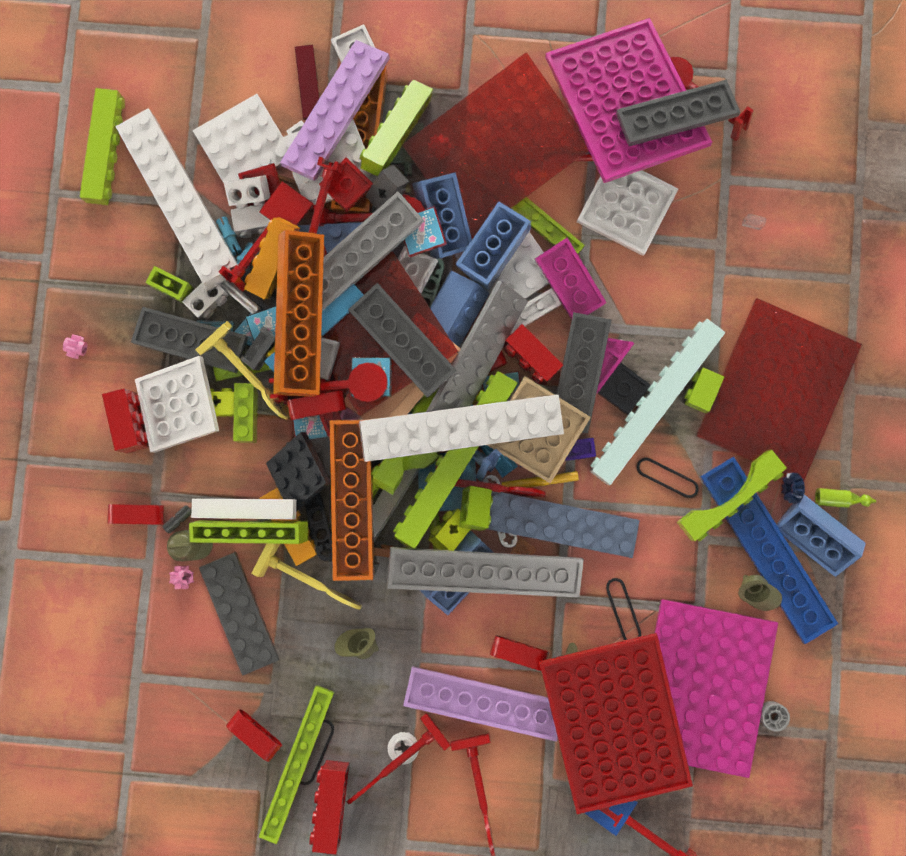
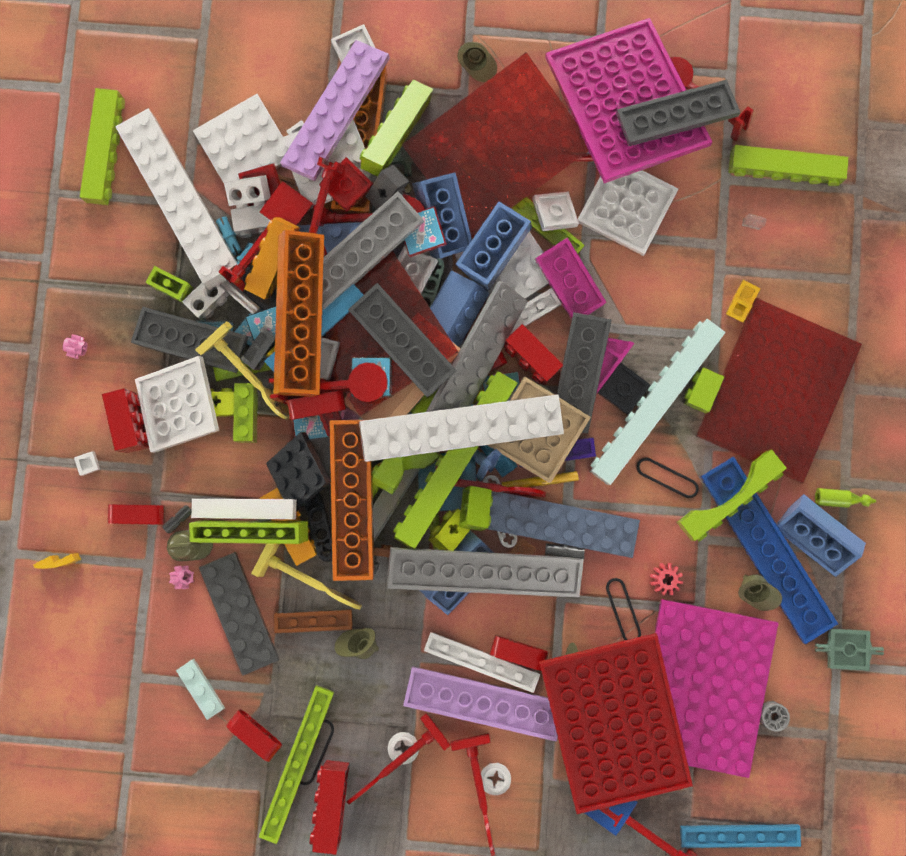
(54, 561): none -> yellow slope
(87, 463): none -> white plate
(200, 689): none -> light aqua plate
(307, 78): dark red tile -> none
(313, 621): none -> dark orange plate
(477, 61): none -> olive piece
(482, 662): none -> white plate
(501, 786): none -> white gear
(555, 211): none -> white tile
(564, 551): none -> dark grey pin
(672, 582): none -> coral gear
(740, 836): none -> dark azure tile
(743, 301): none -> yellow slope
(788, 165): none -> lime brick
(798, 488): dark blue gear -> none
(849, 649): none -> sand green plate

